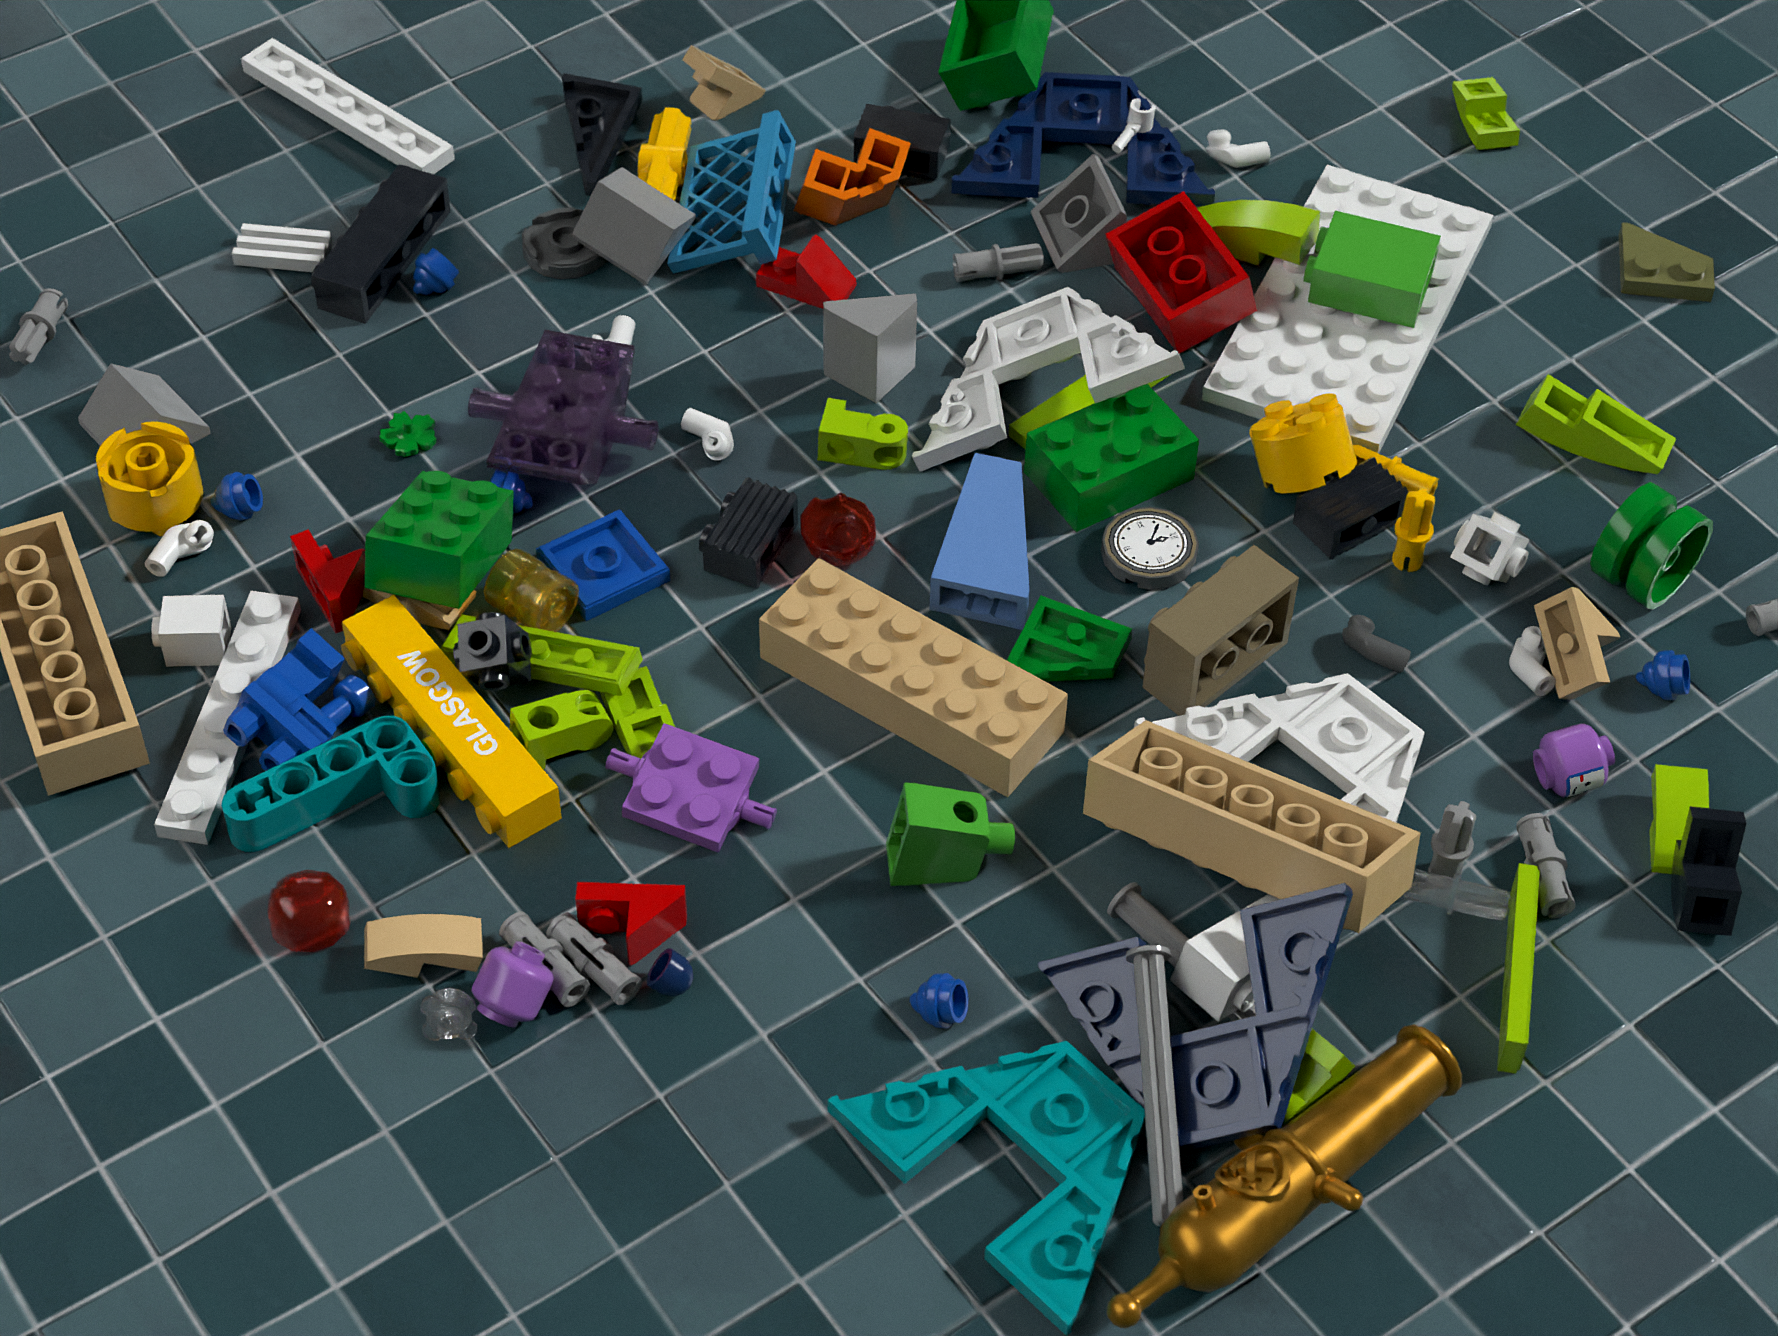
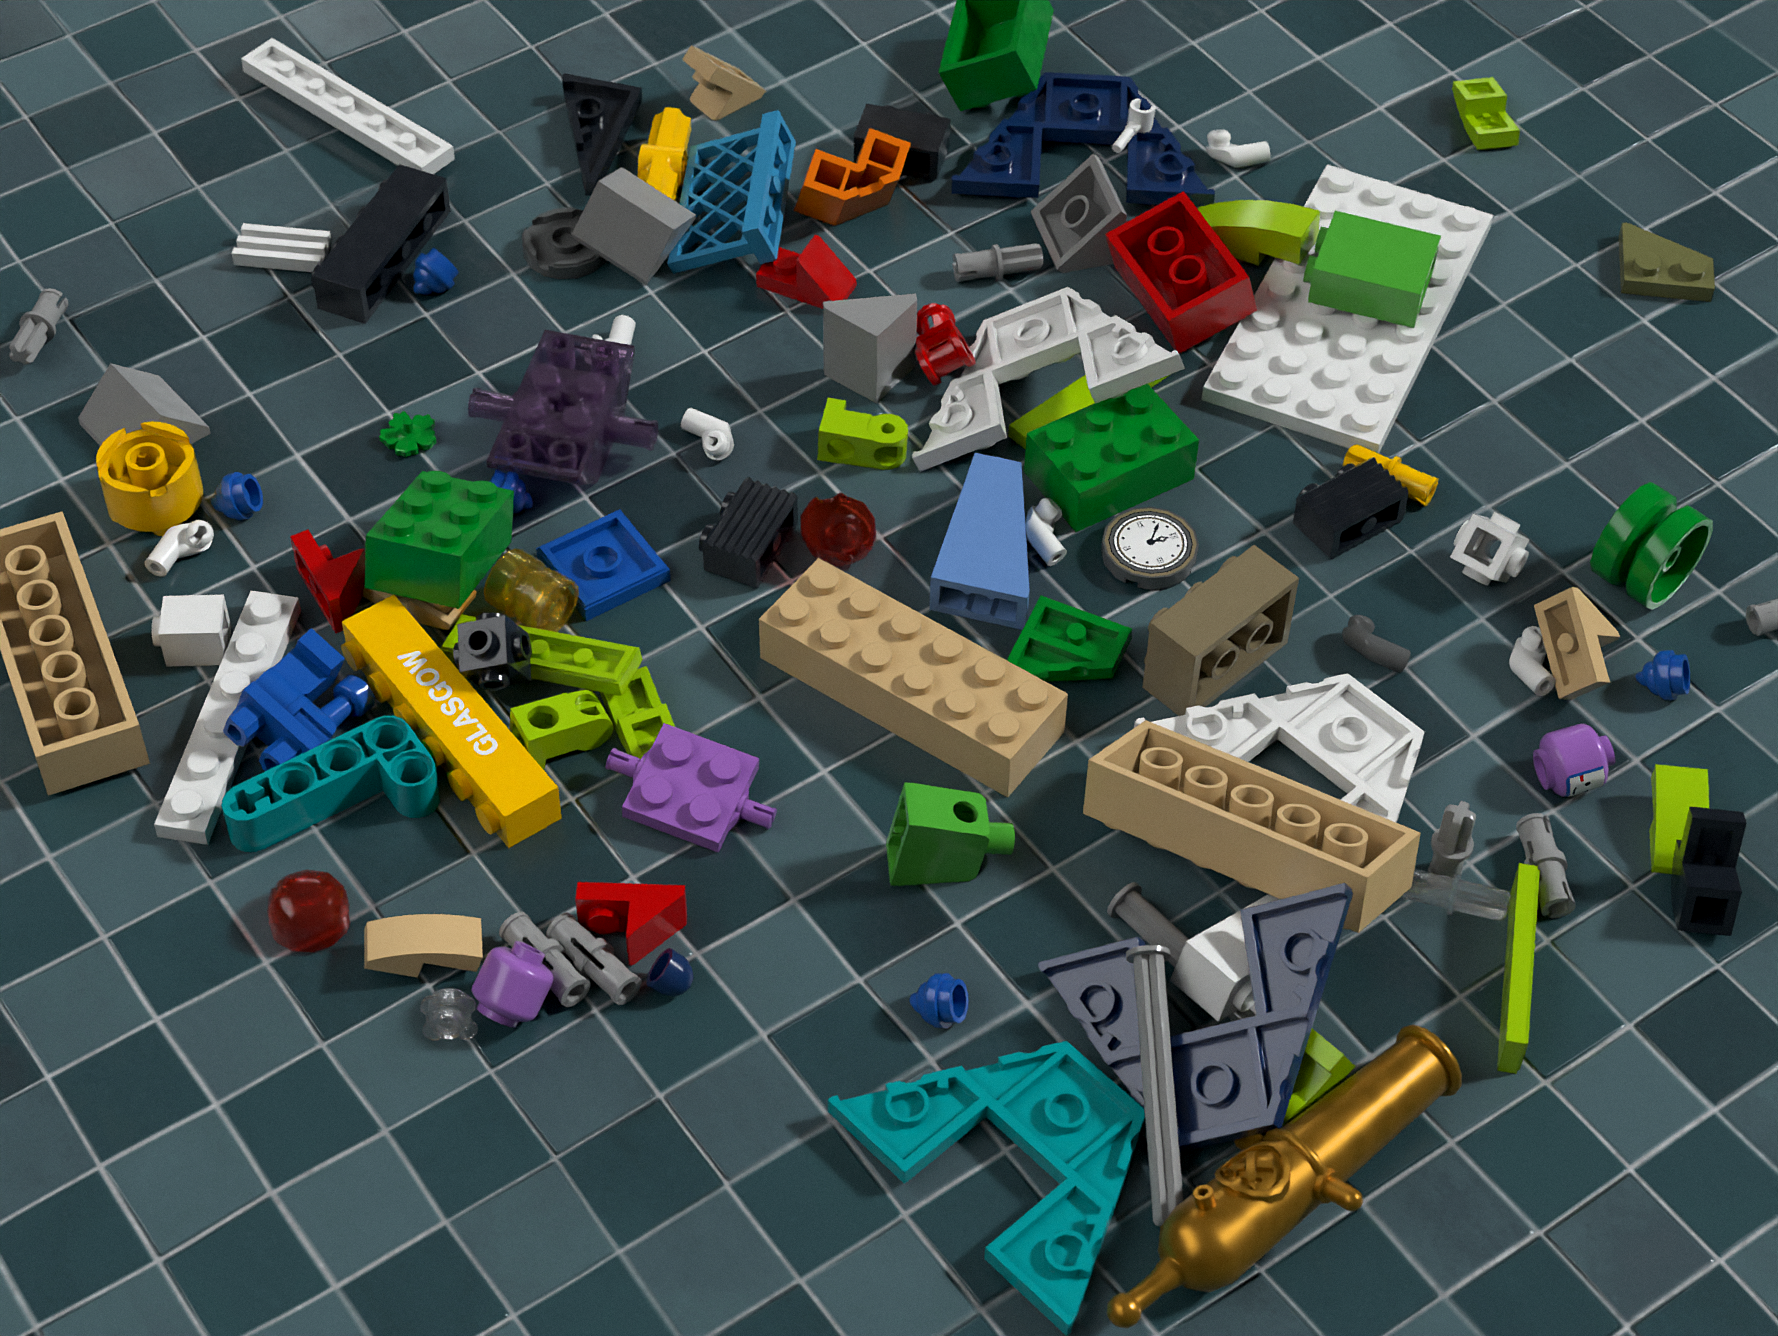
(941, 346): none -> red connector
(1040, 531): none -> white arm
(1302, 444): yellow brick -> none
(1414, 529): yellow axle -> none
(1595, 428): lime slope -> none

